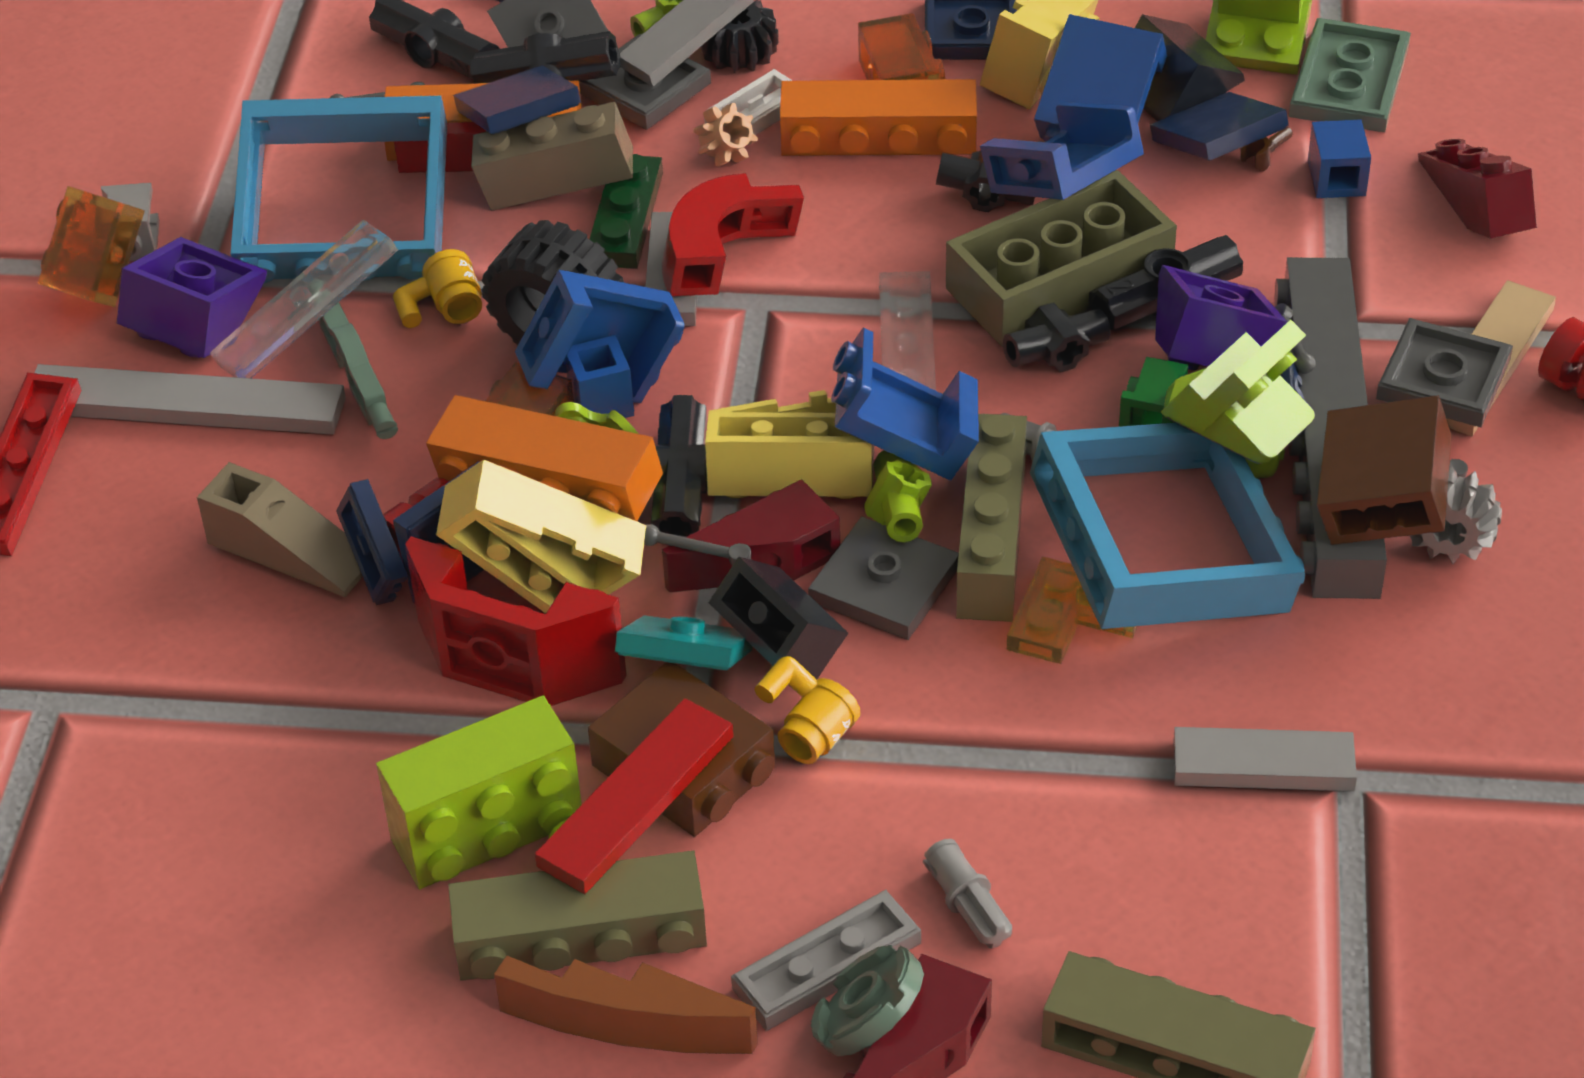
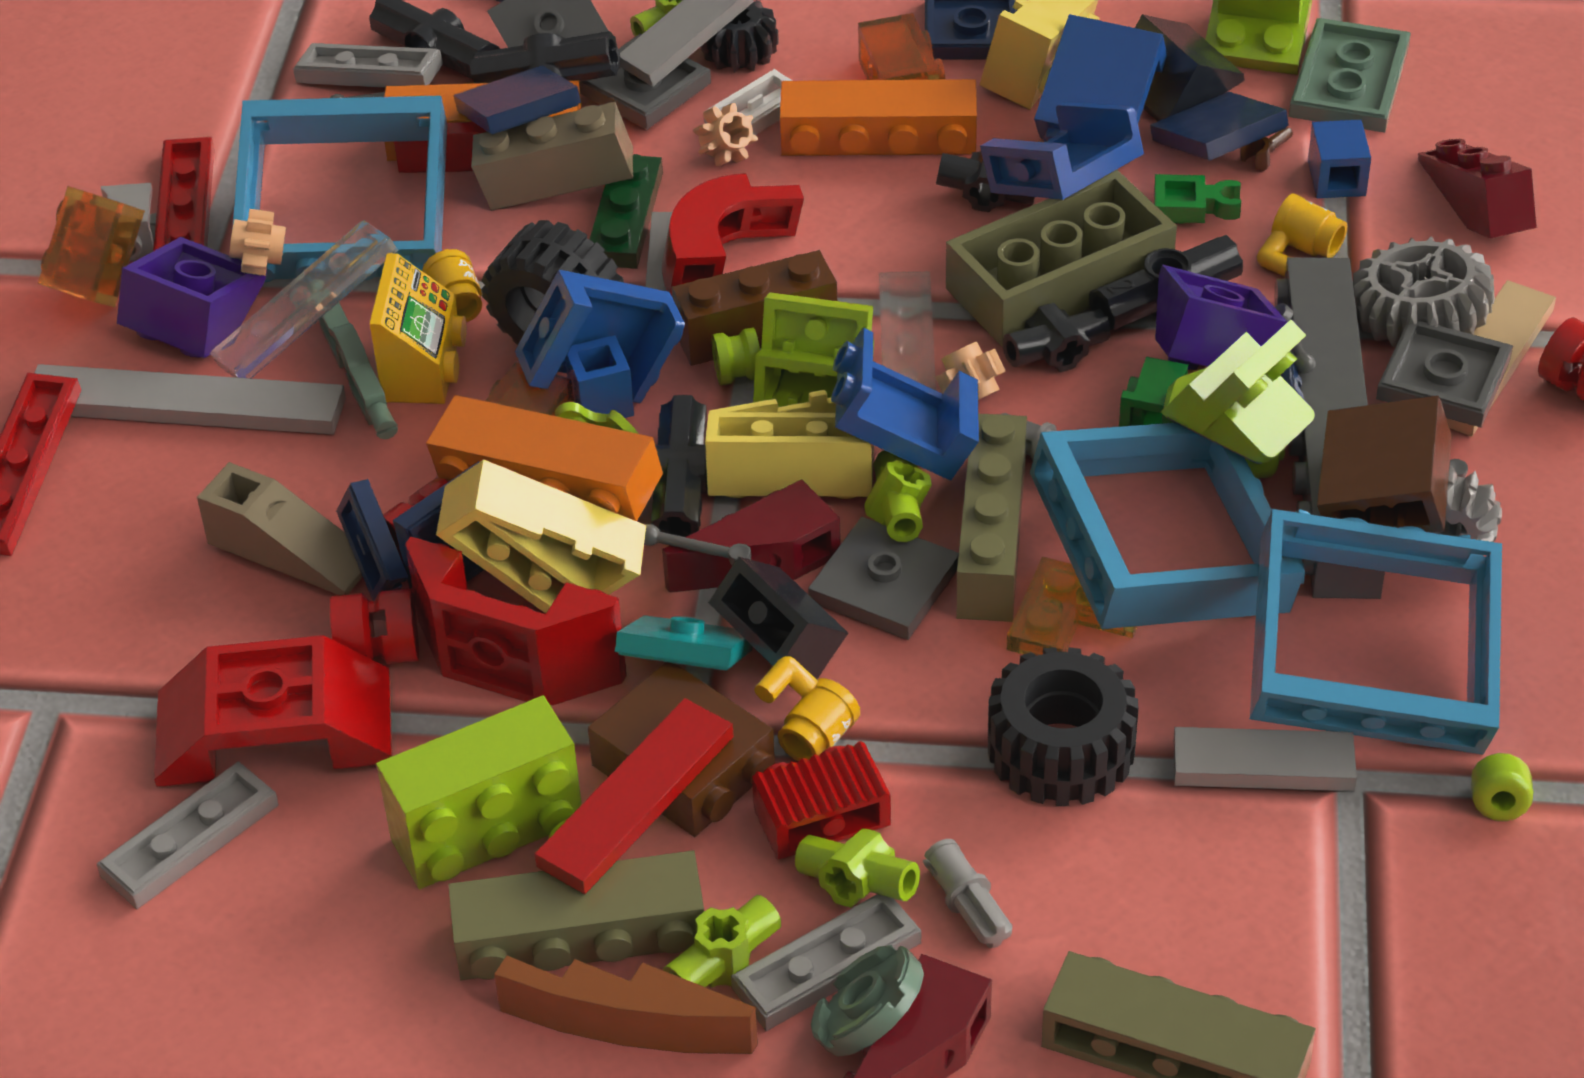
(184, 191): none -> red tile
(187, 835): none -> light grey tile
(257, 242): none -> light nougat gear
(272, 697): none -> red slope
(354, 625): none -> red wheel
(367, 65): none -> light grey tile
(415, 334): none -> yellow slope
(725, 942): none -> lime axle
(735, 355): none -> lime wheel
(736, 299): none -> reddish brown brick
(801, 345): none -> lime piece
(821, 797): none -> red brick
(857, 867): none -> lime axle
(973, 363): none -> light nougat gear
(1062, 761): none -> black tyre
(1189, 199): none -> green plate
(1304, 228): none -> yellow piece
(1371, 710): none -> dark azure window
(1424, 284): none -> light grey gear
(1502, 787): none -> lime piece

